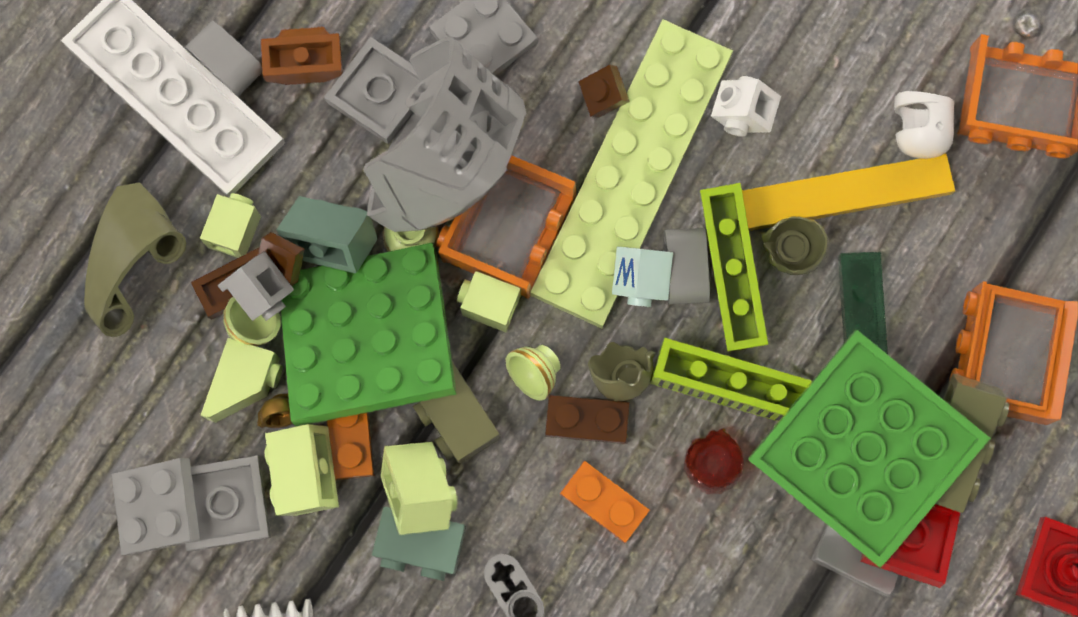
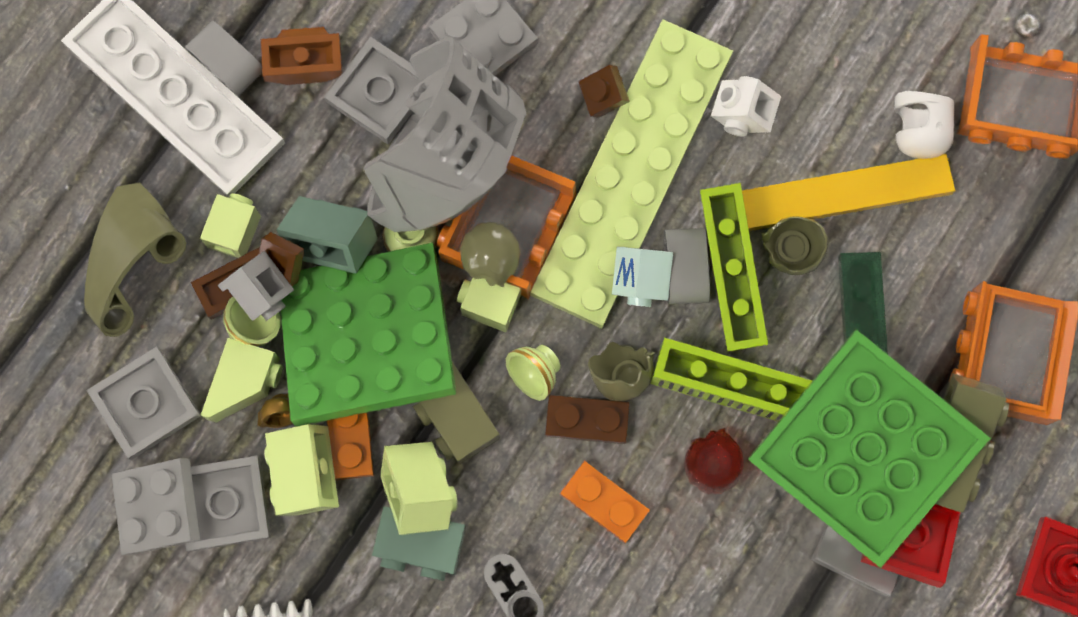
(143, 403): none -> light grey plate
(490, 253): none -> olive hair

